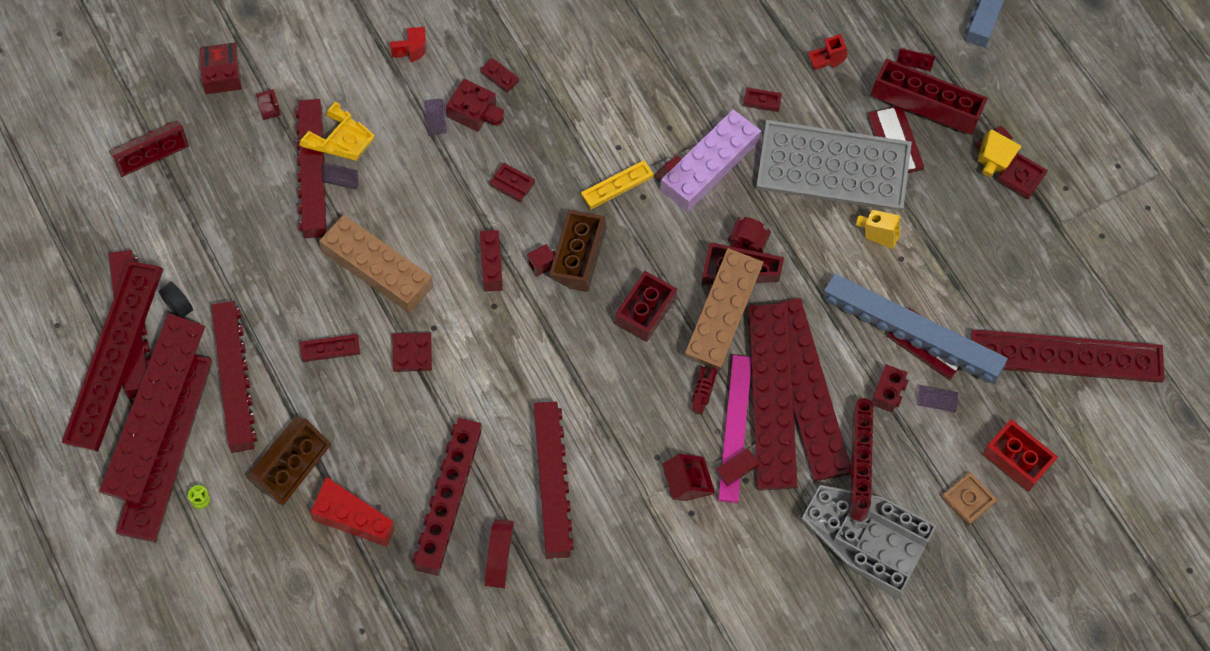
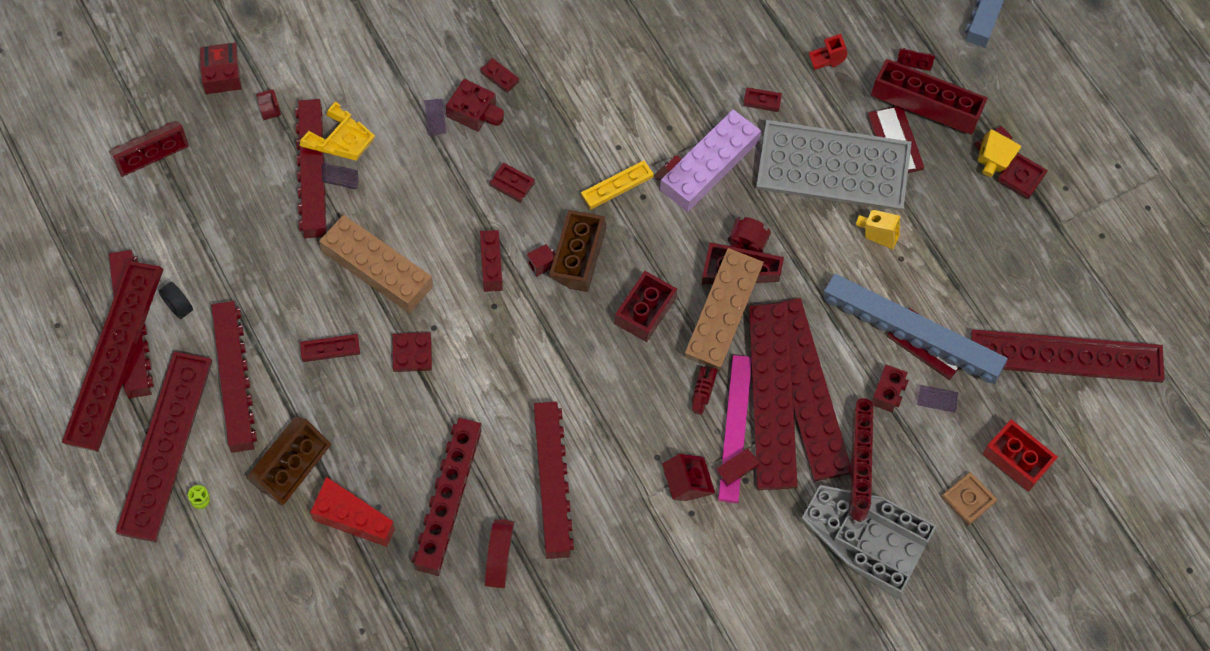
(152, 409): dark red plate -> none
(413, 47): red brick -> none

